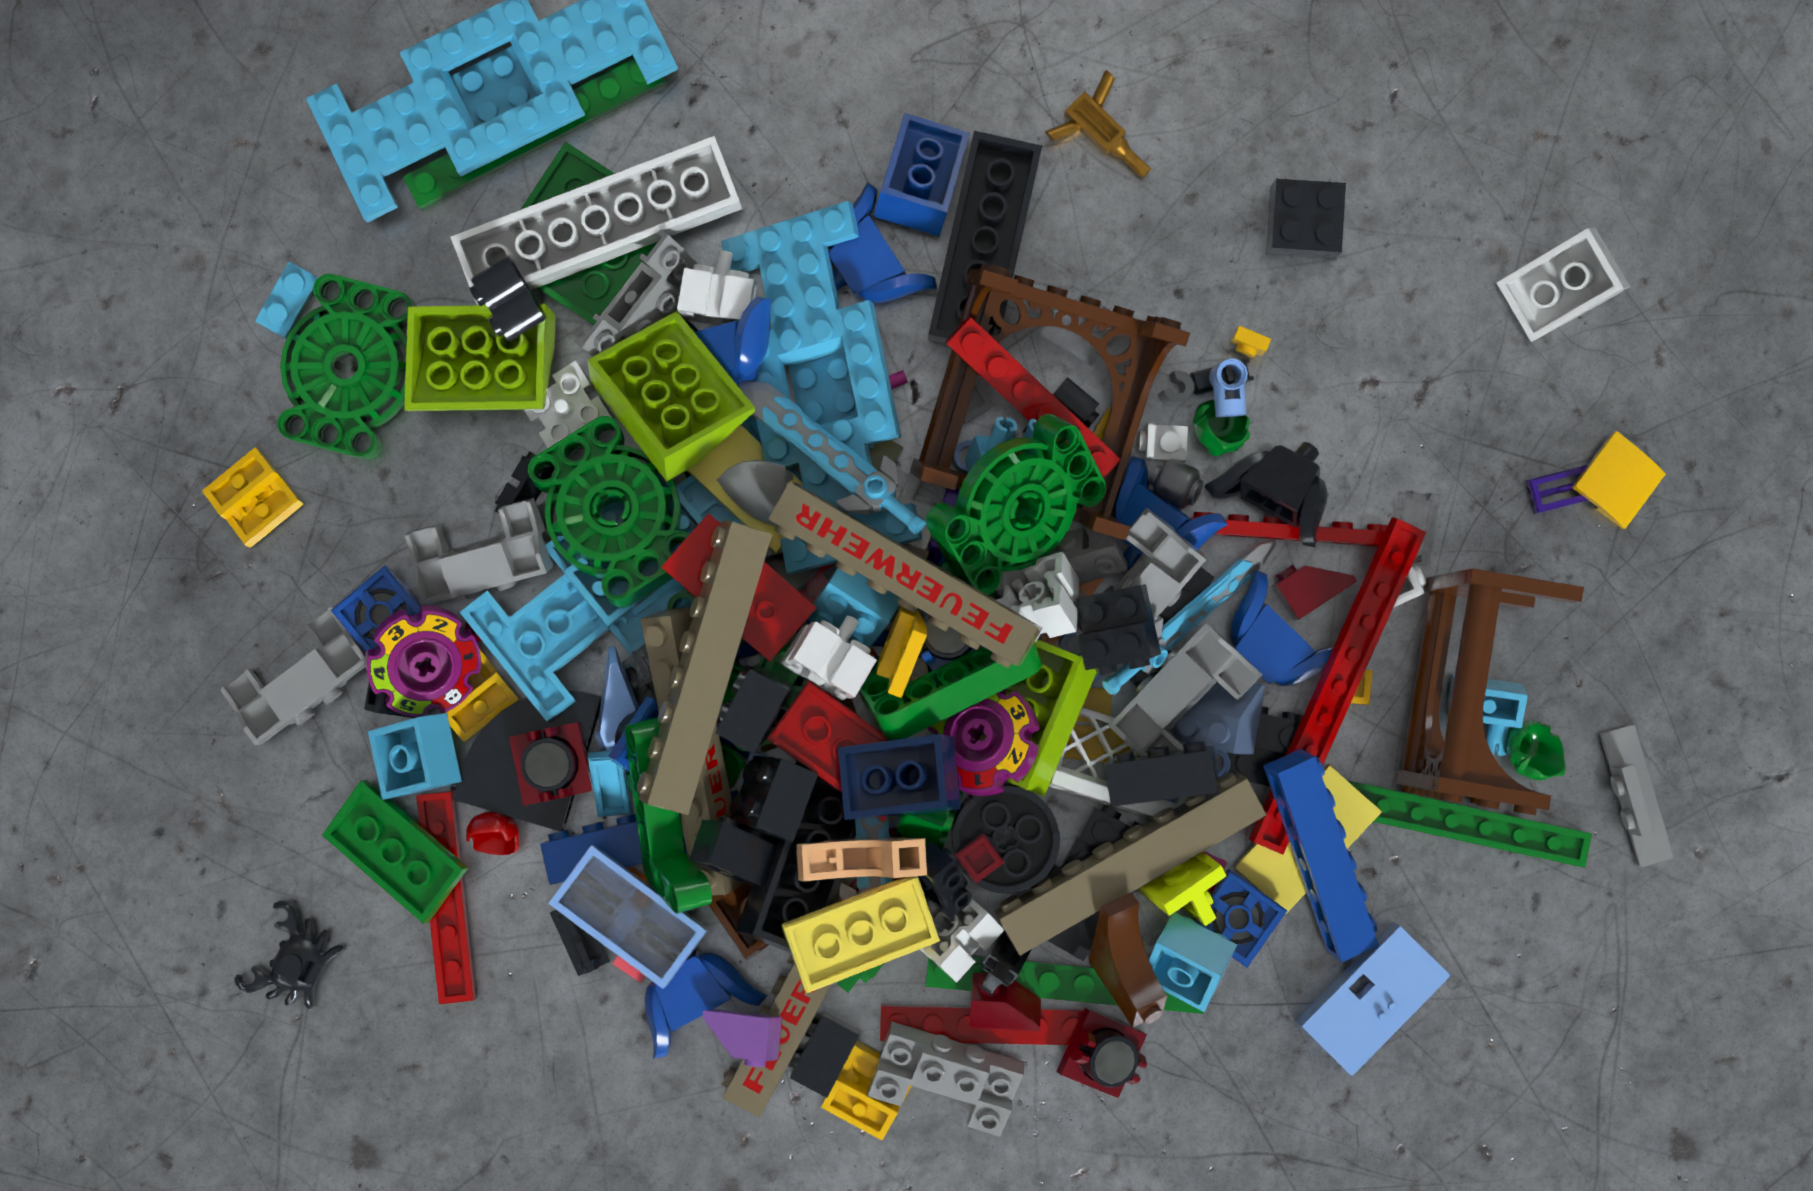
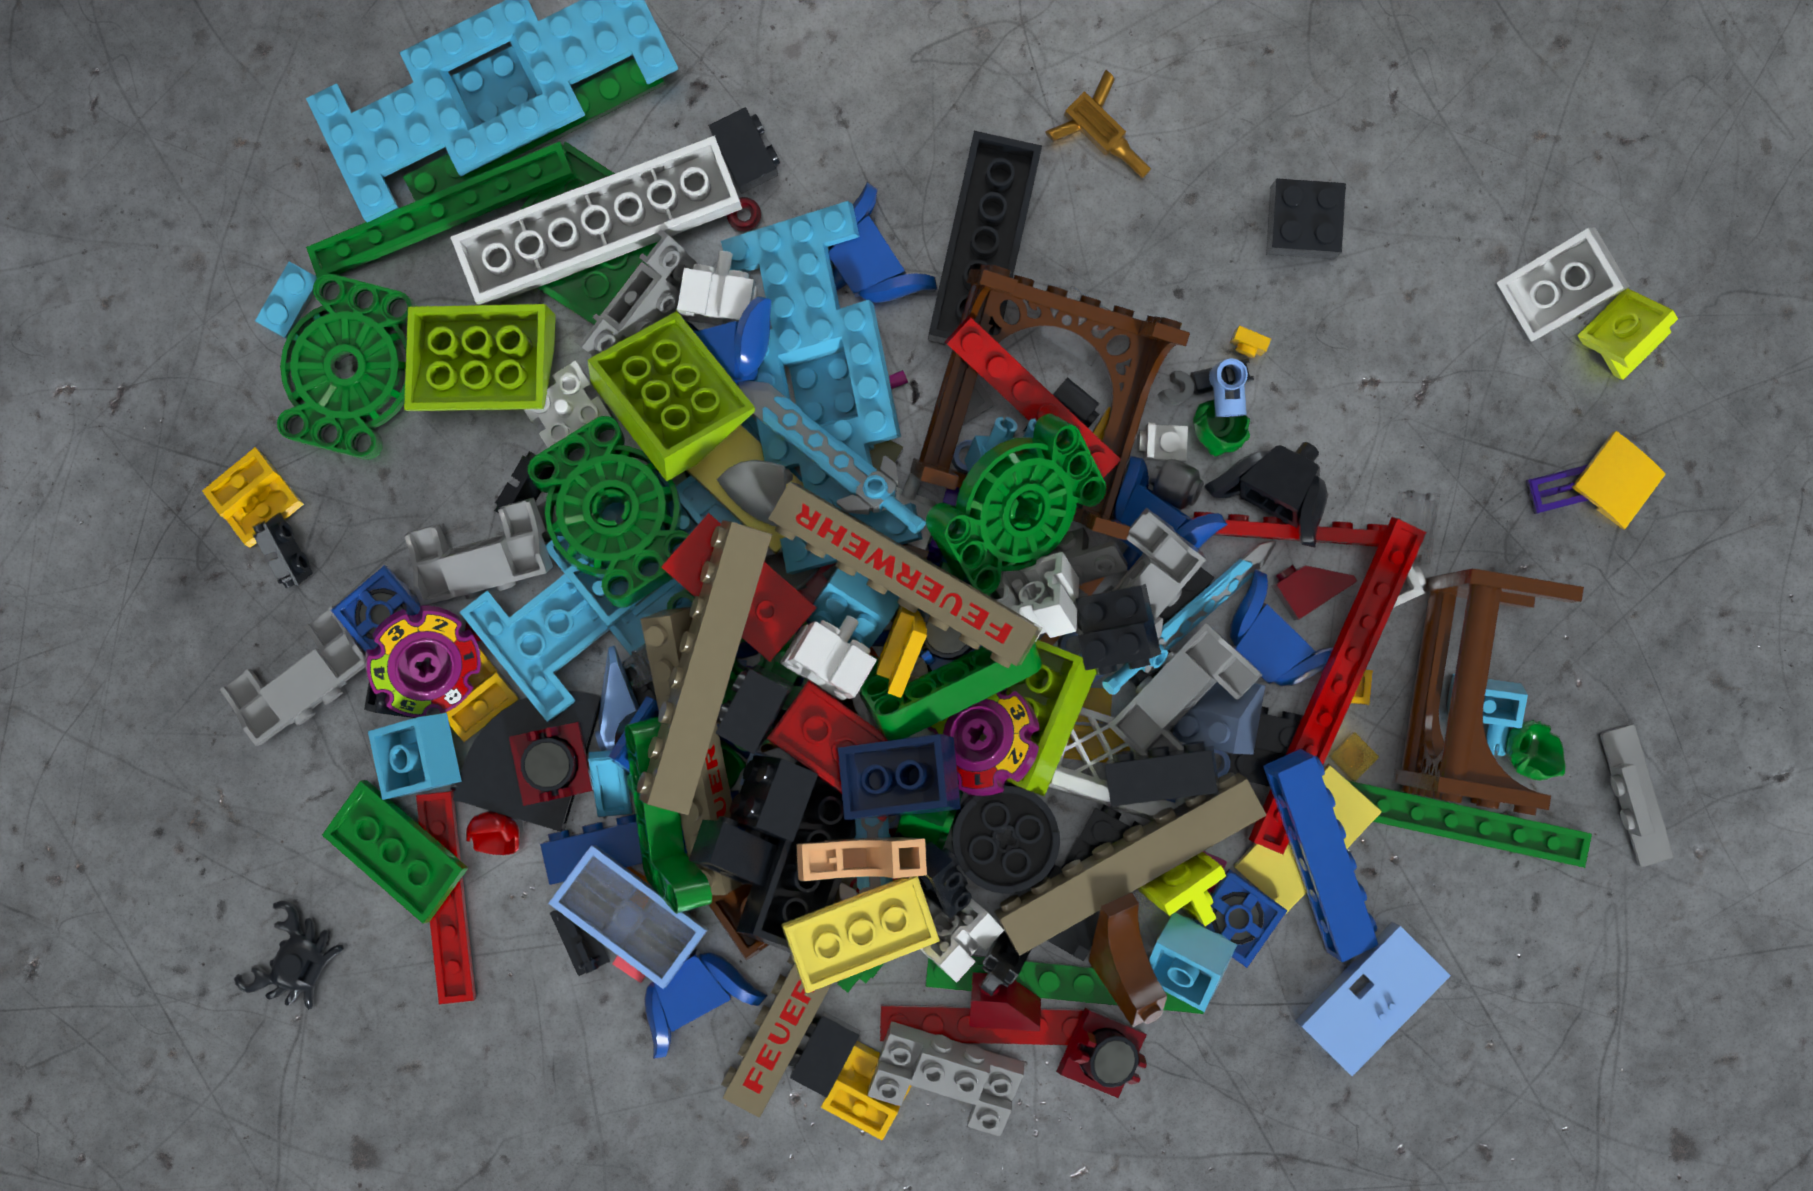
(276, 536): none -> black hinge
(441, 211): none -> green plate
(507, 298): black brick -> none
(744, 149): none -> black brick
(746, 1034): medium lavender slope -> none
(750, 224): none -> dark red plate
(921, 174): blue slope -> none
(979, 858): dark red tile -> none
(1353, 756): none -> clear yellow plate
(1628, 331): none -> neon yellow bracket

